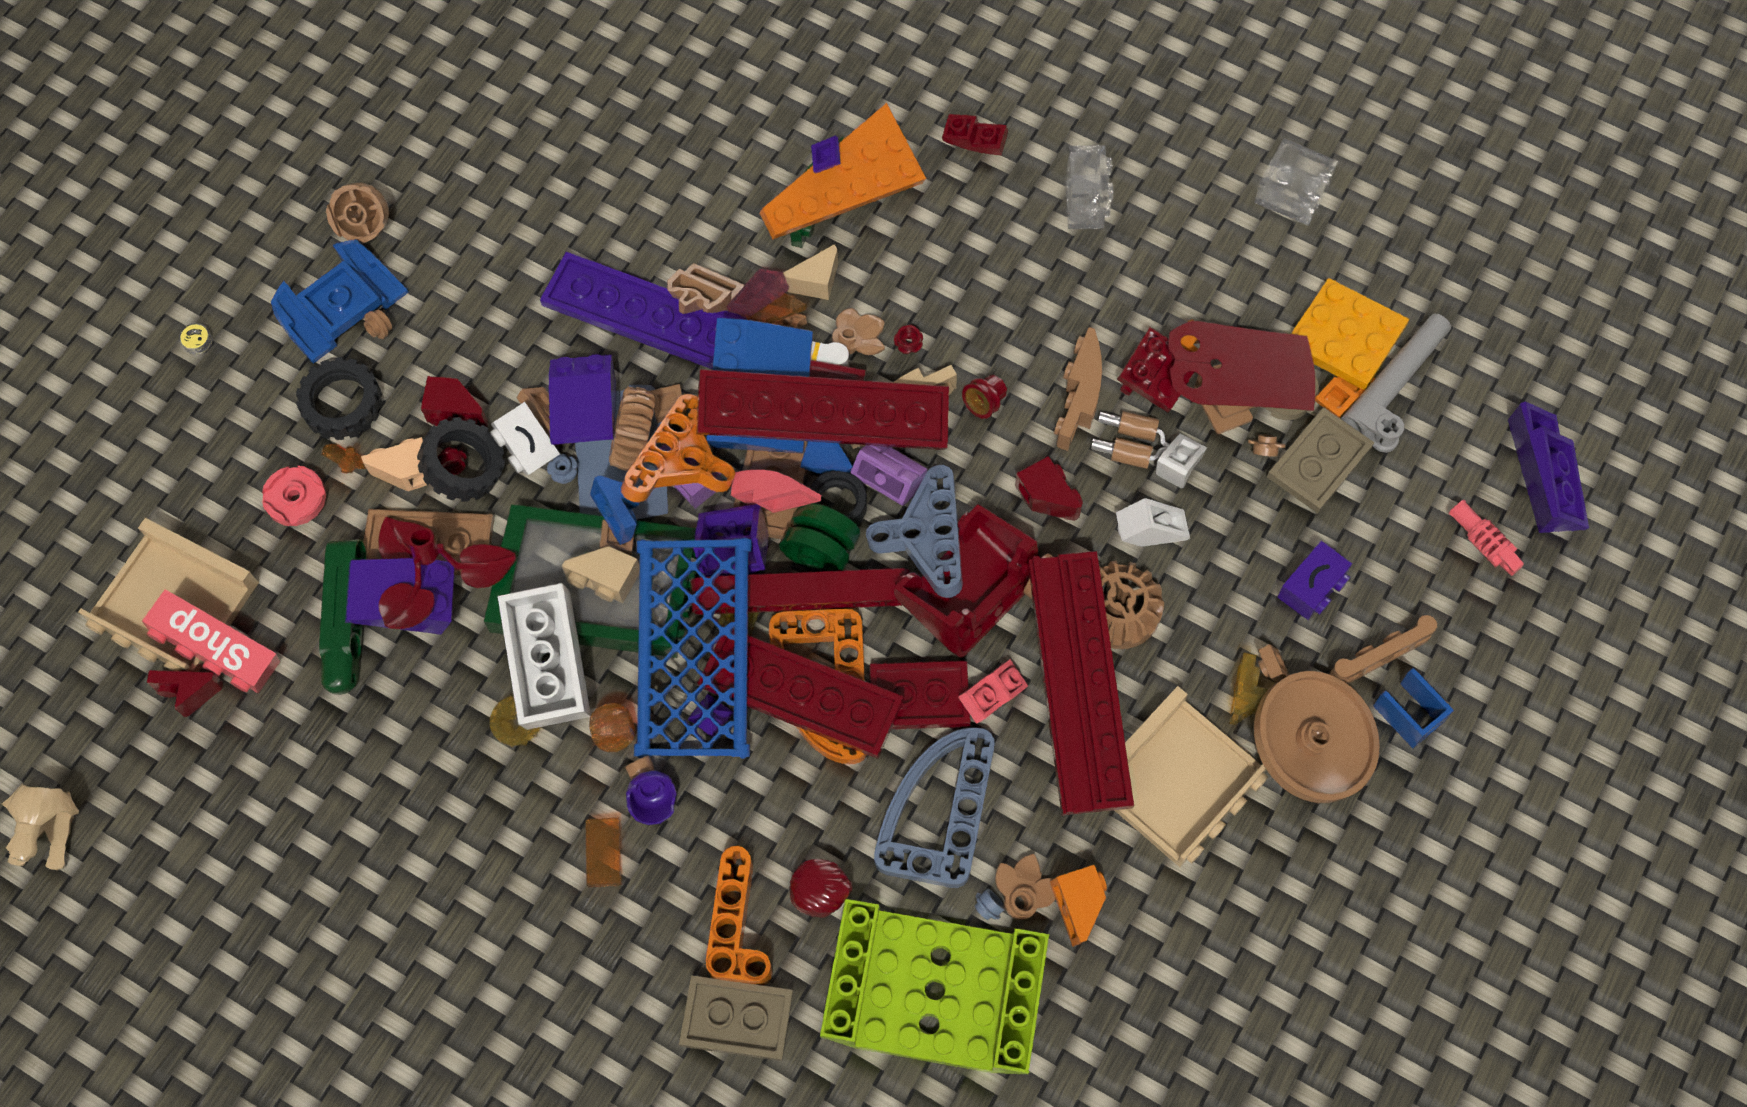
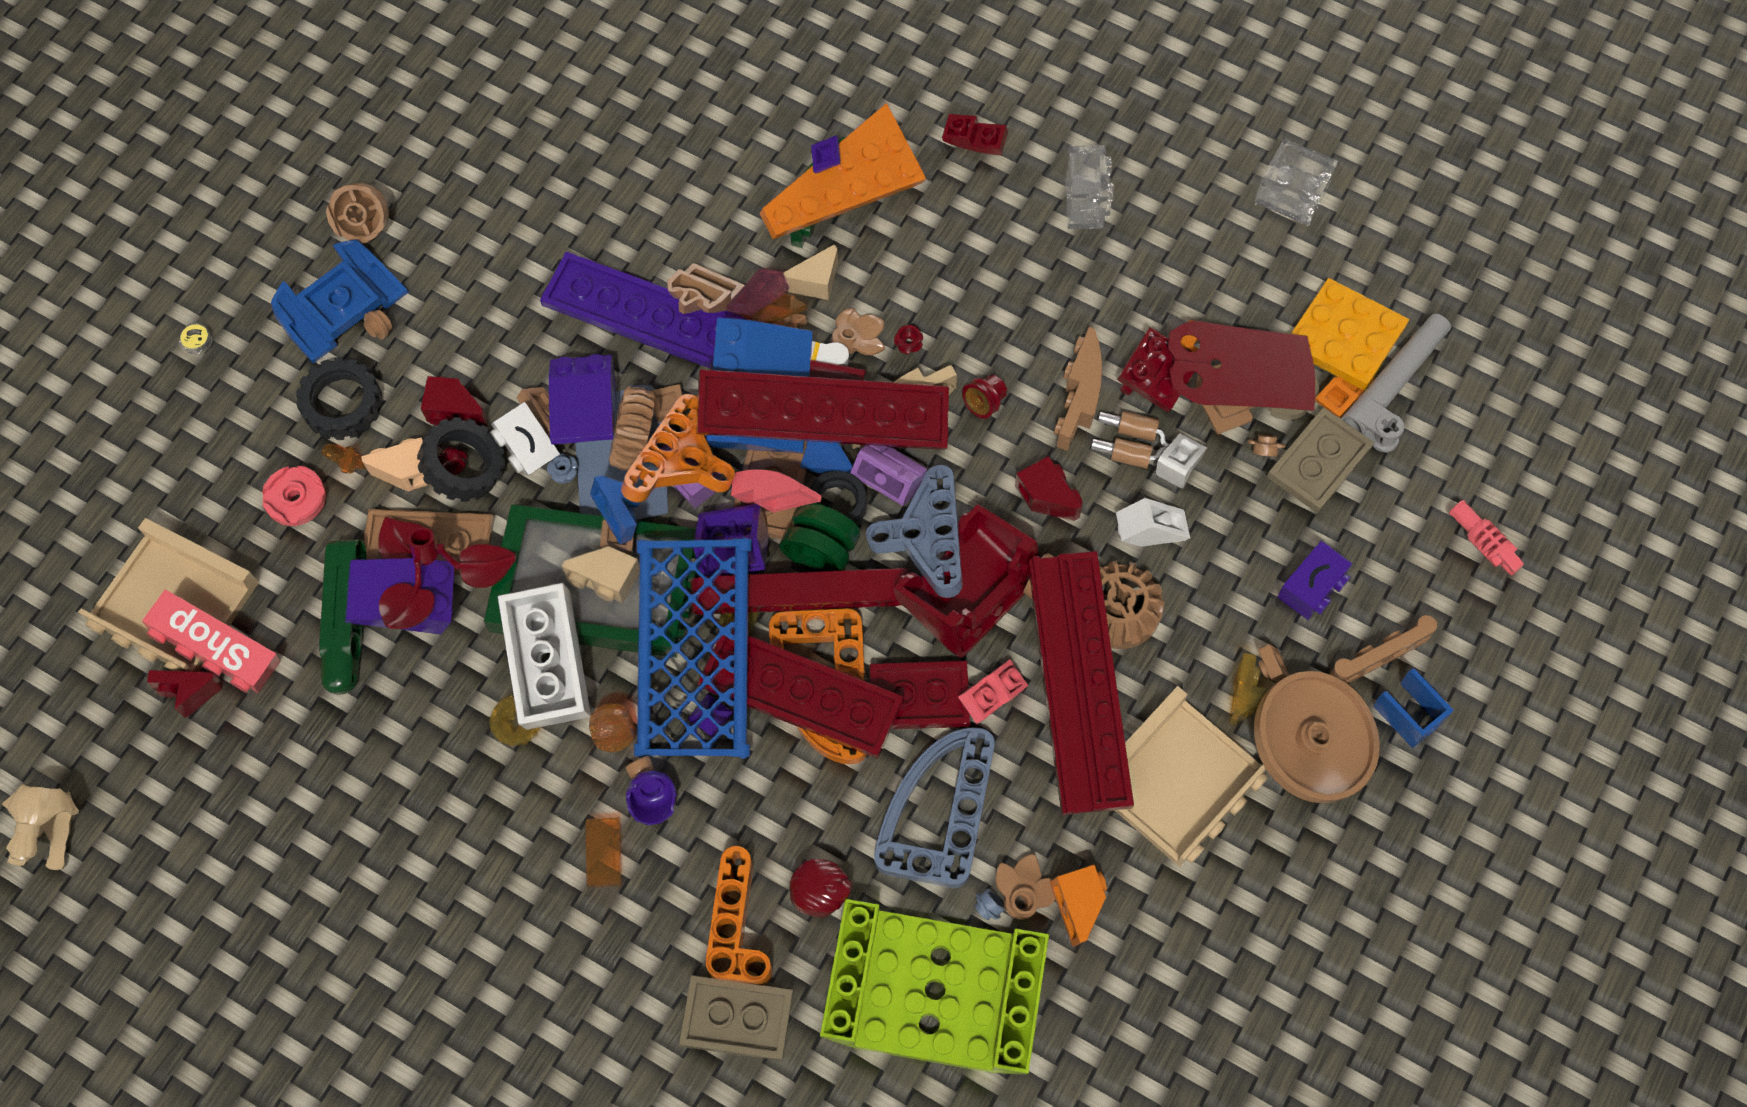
(1548, 470): dark purple slope -> none

